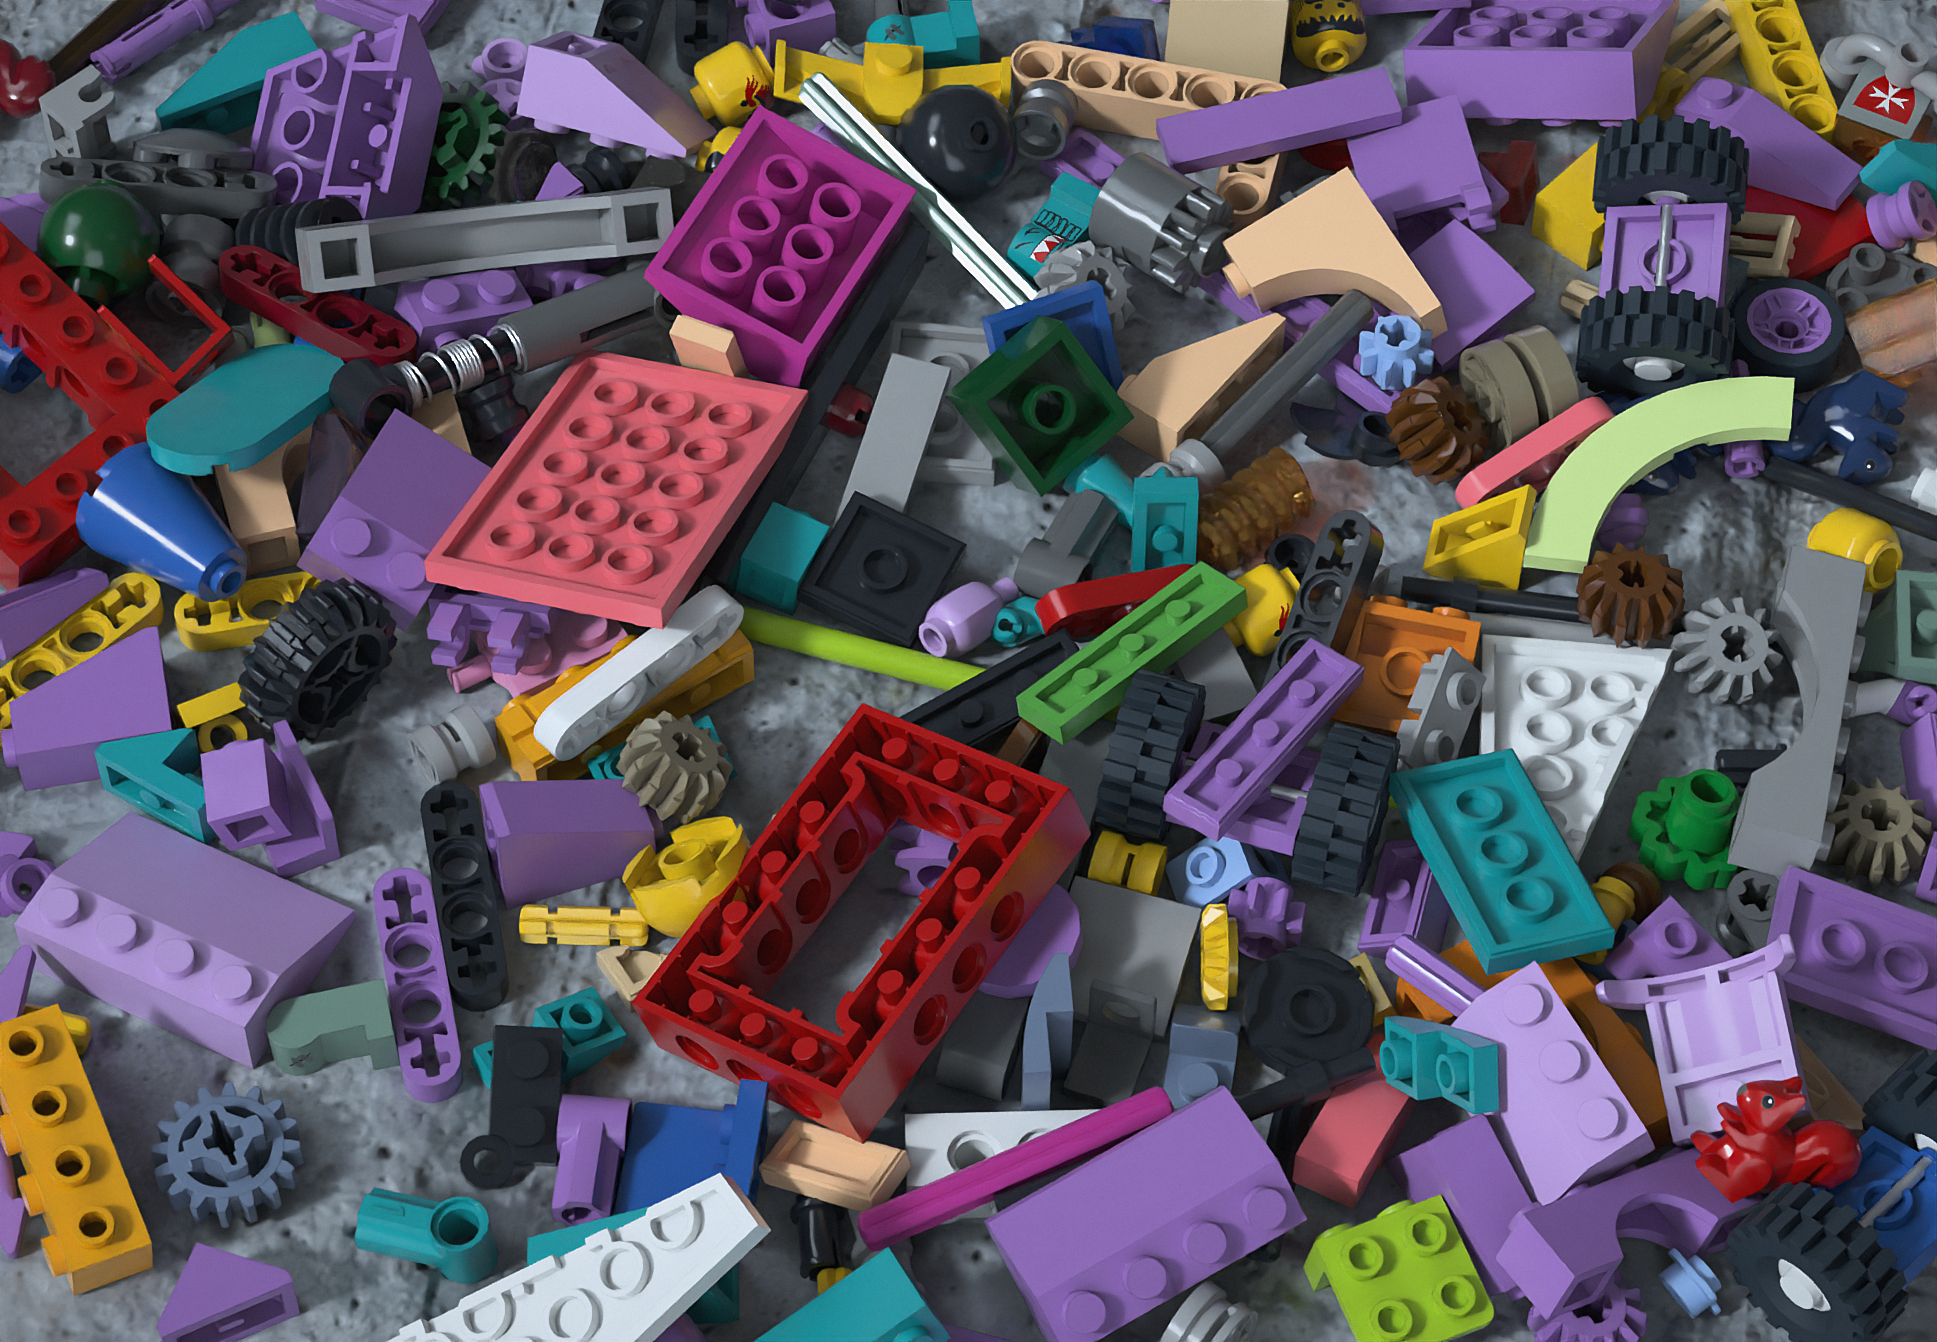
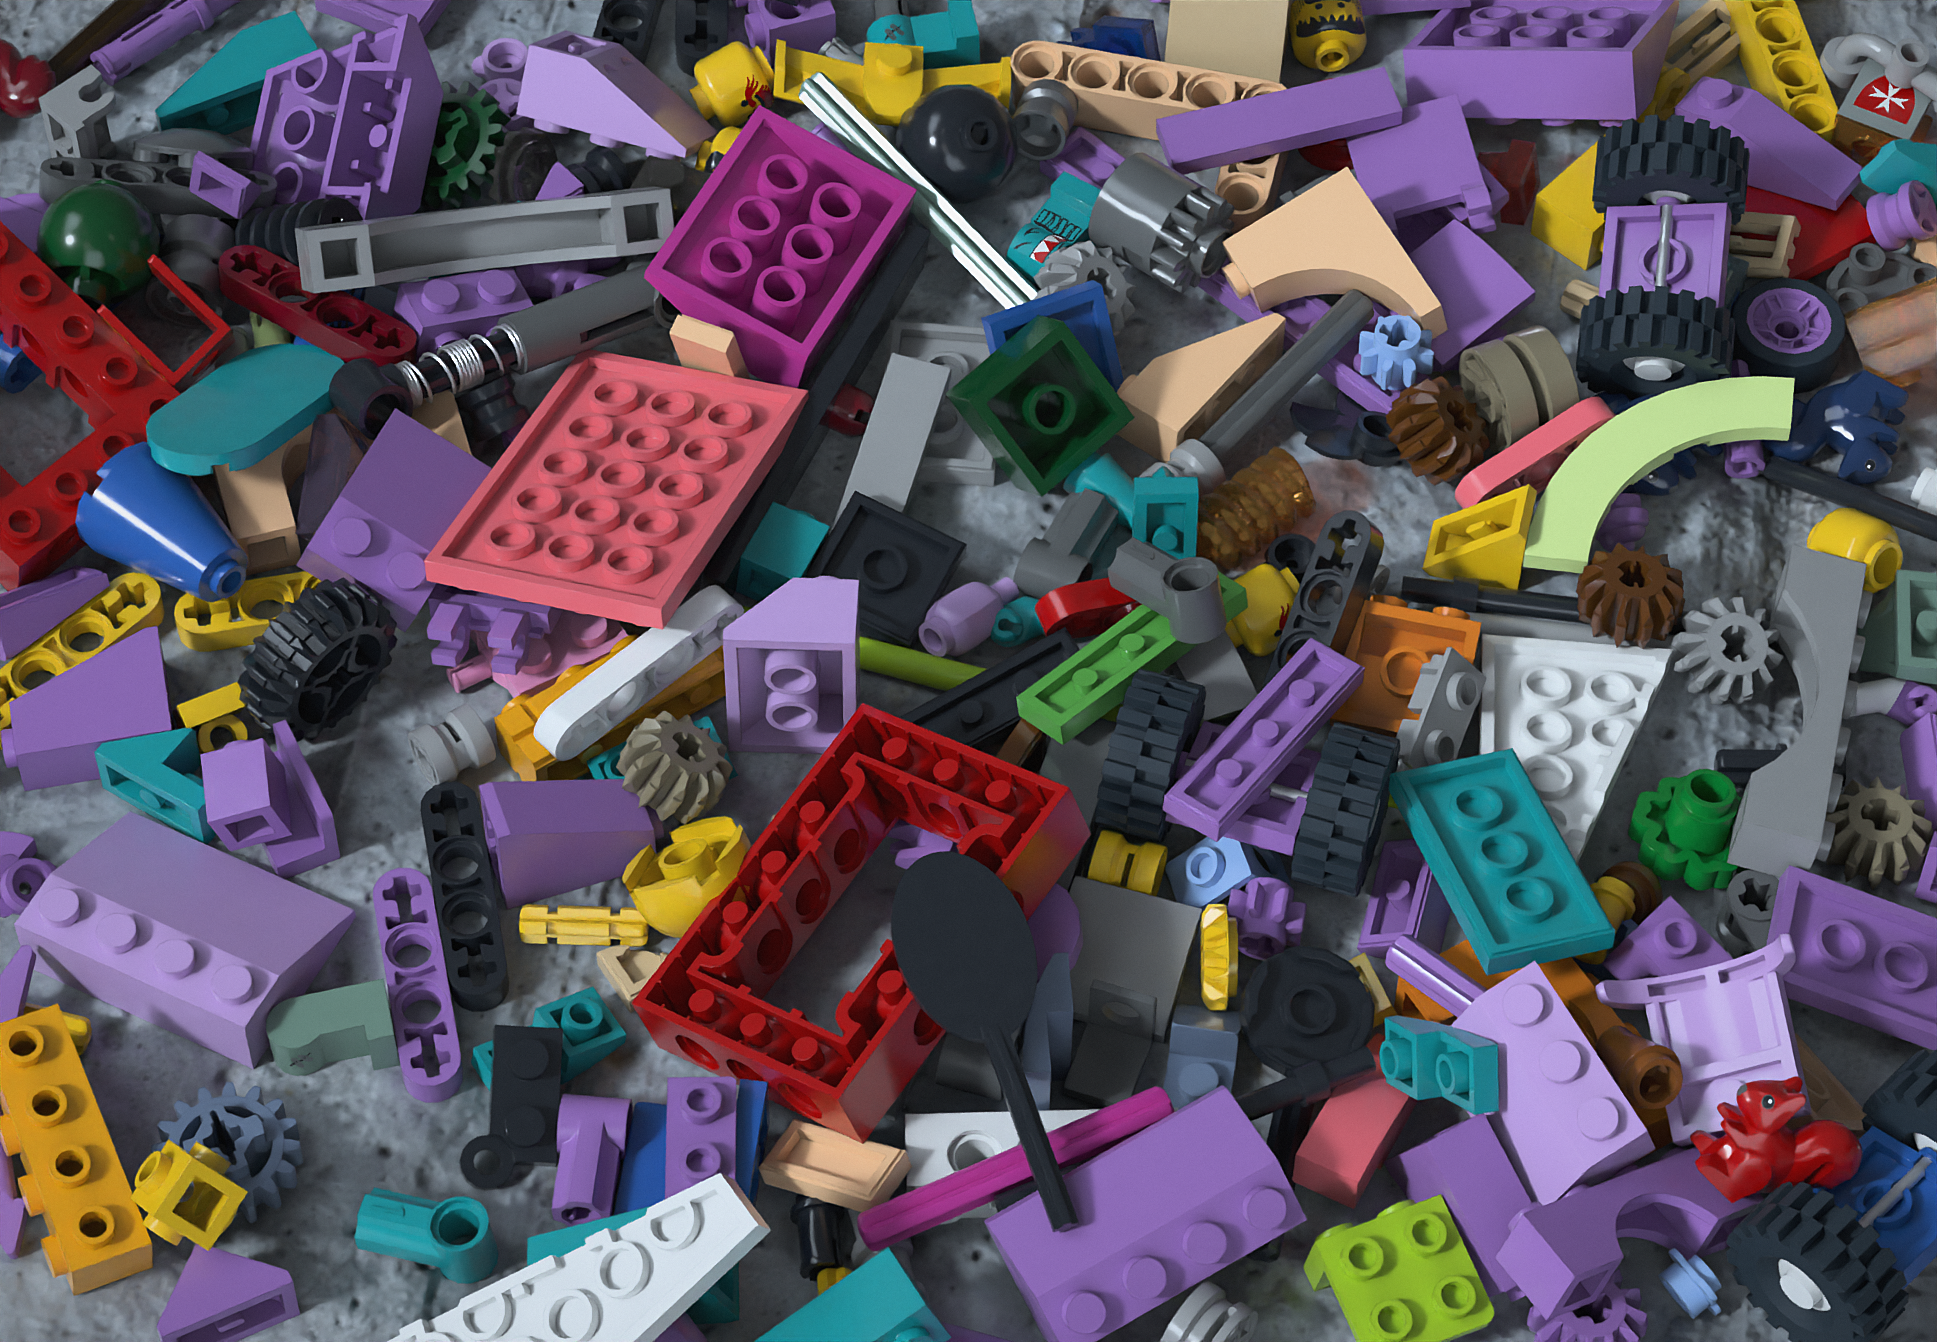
(187, 1194): none -> yellow brick
(222, 186): none -> medium lavender slope
(699, 1131): none -> medium lavender bracket
(794, 667): none -> lavender slope
(976, 977): none -> black piece
(1176, 588): none -> dark grey piece
(1641, 1068): none -> dark orange cone

